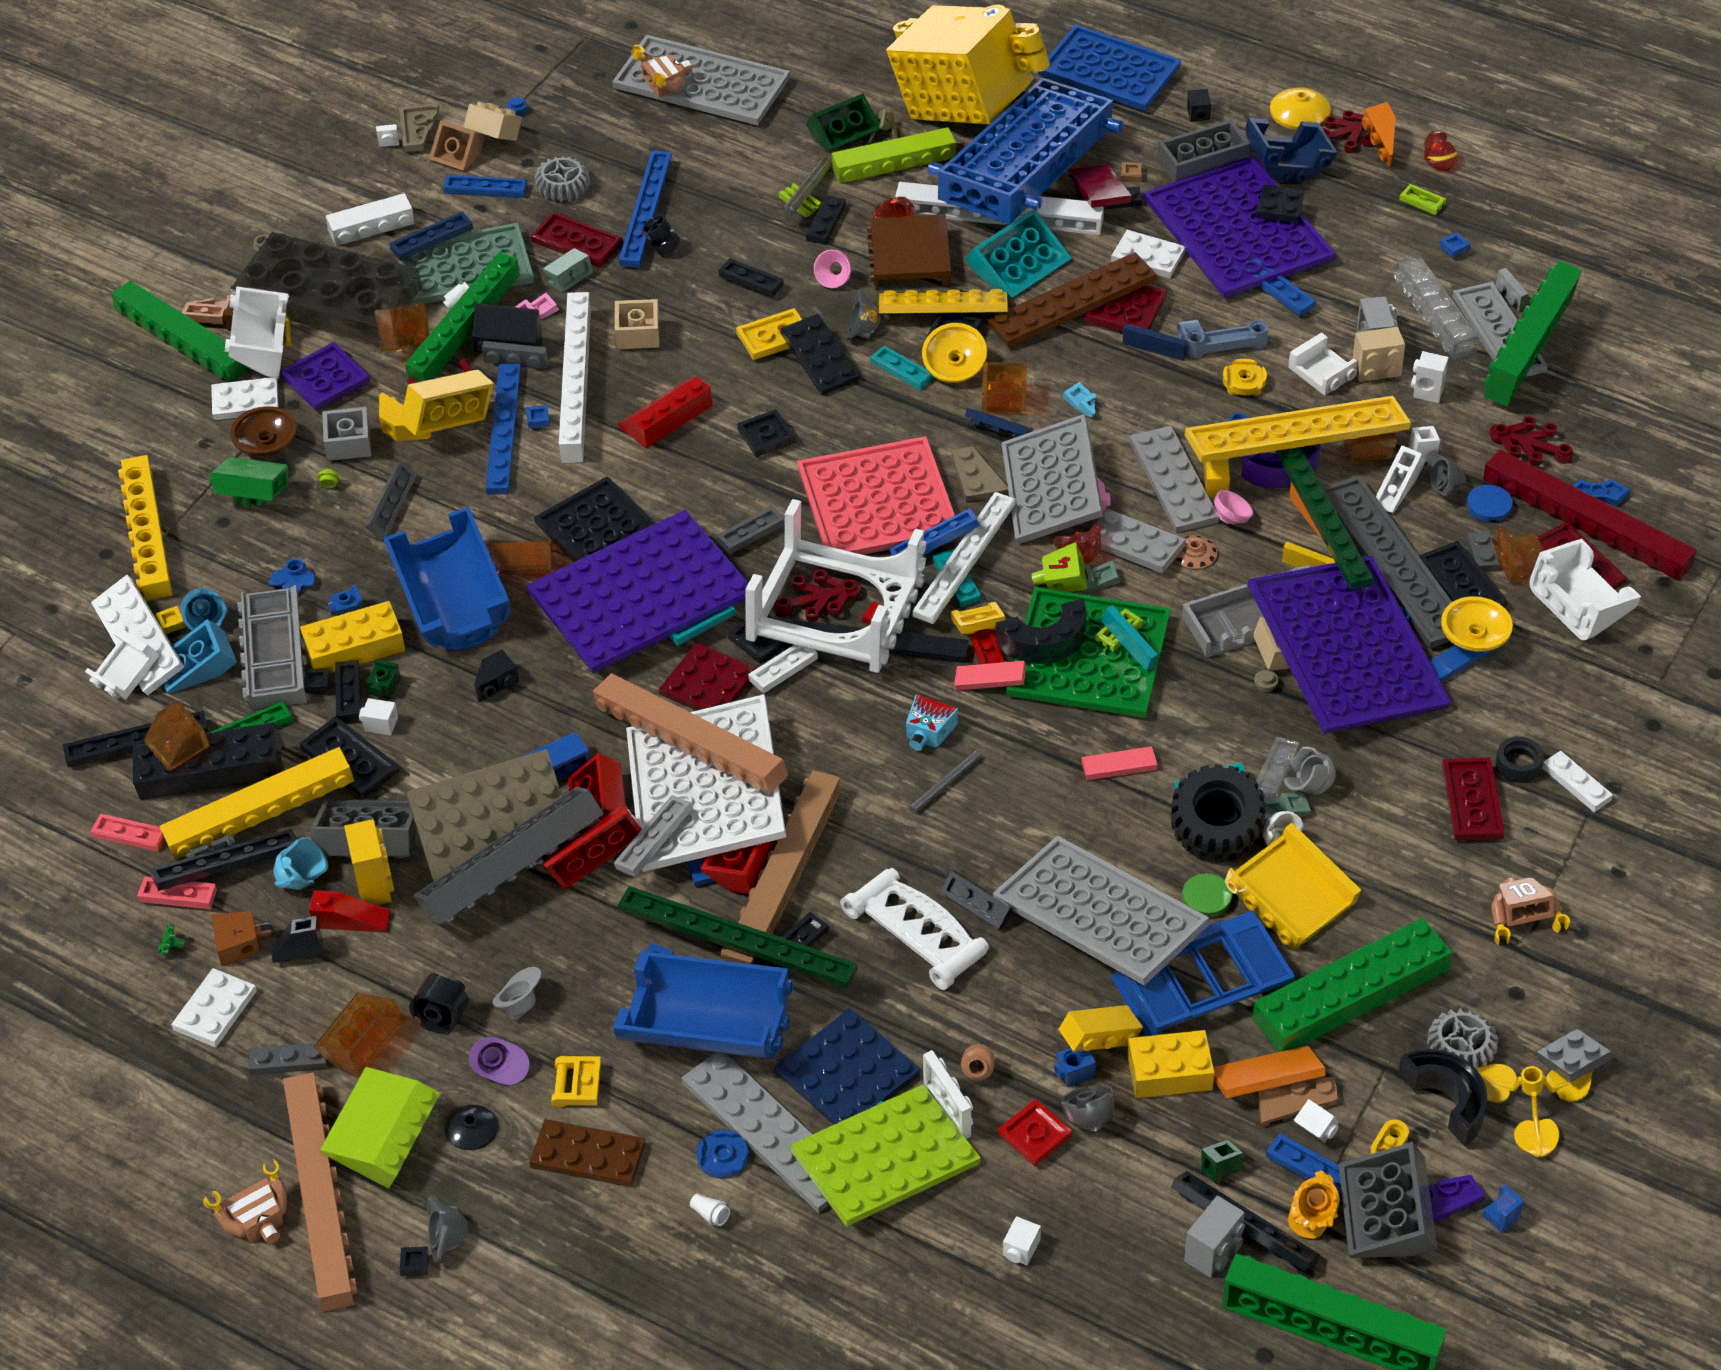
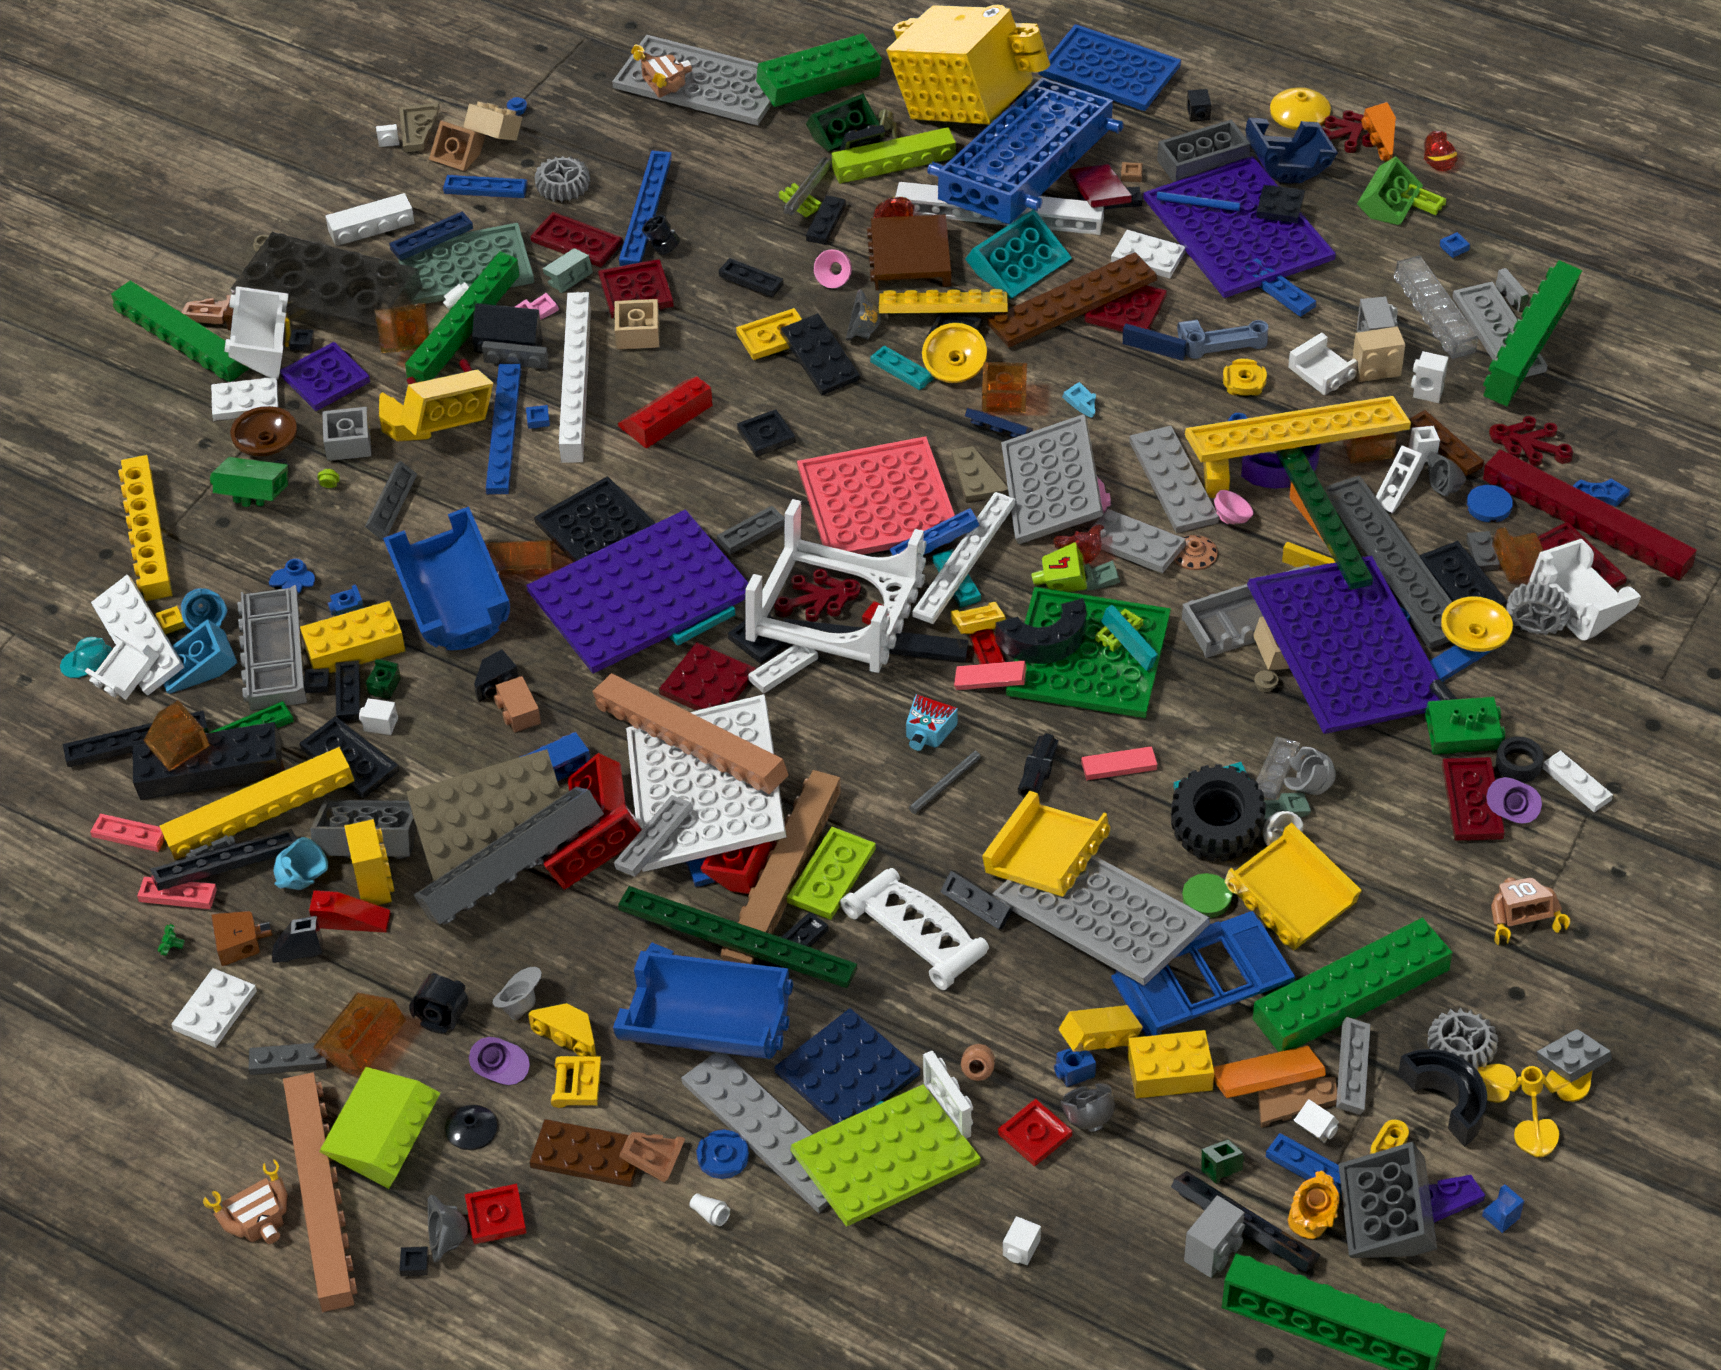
(88, 654): none -> teal piece
(301, 340): none -> black plate
(495, 1213): none -> red plate
(518, 704): none -> nougat brick
(564, 1026): none -> yellow slope
(635, 282): none -> dark red plate
(652, 1153): none -> nougat wing
(818, 69): none -> green brick
(831, 873): none -> lime plate
(867, 136): none -> black plate
(1038, 765): none -> black piece
(1044, 846): none -> yellow panel
(1198, 201): none -> blue bar
(1353, 1066): none -> light grey plate
(1382, 196): none -> bright green slope
(1449, 444): none -> reddish brown plate
(1462, 723): none -> green piece
(1514, 800): none -> medium lavender piece
(1538, 608): none -> light grey gear

